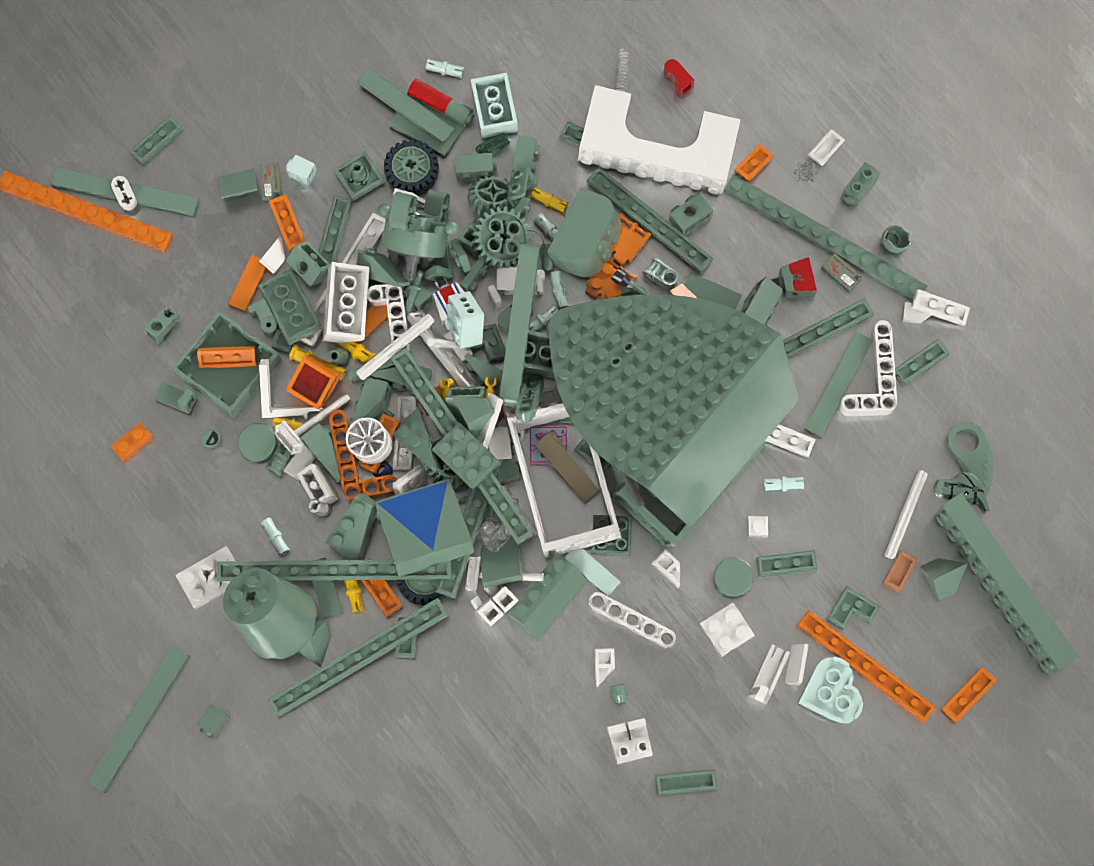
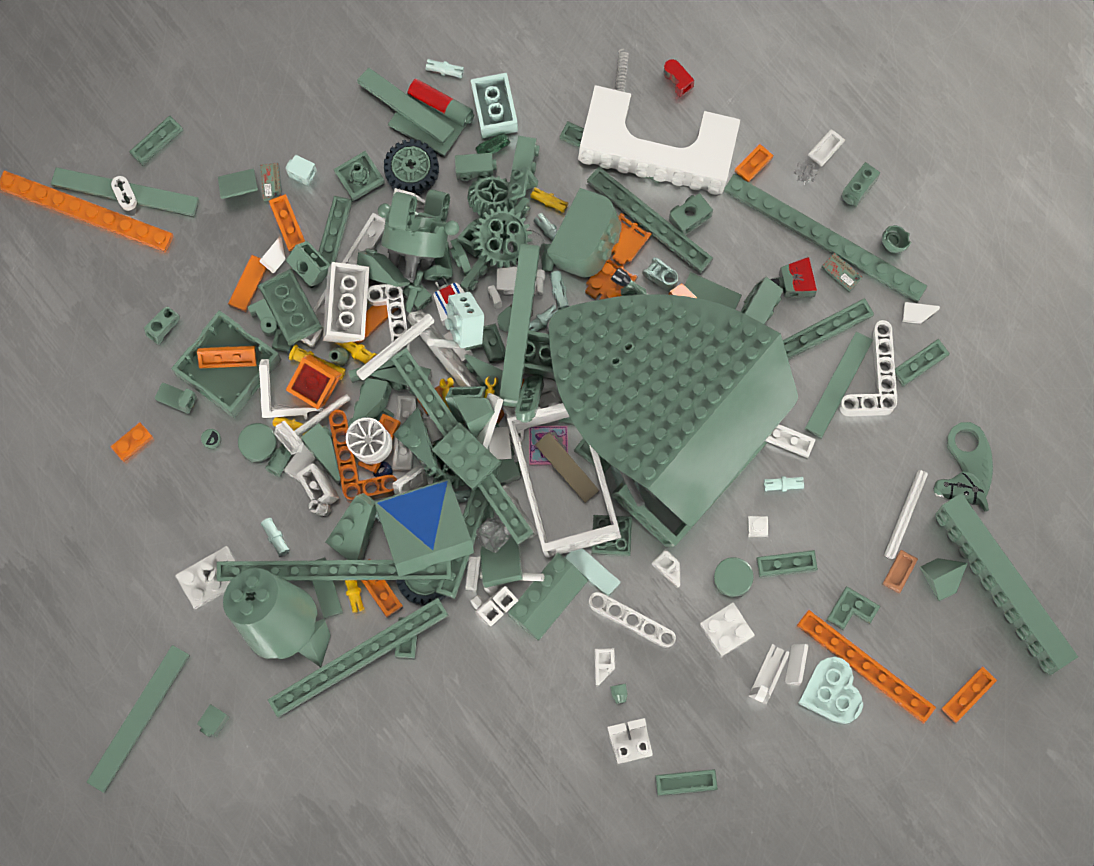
(940, 307): white tile -> none

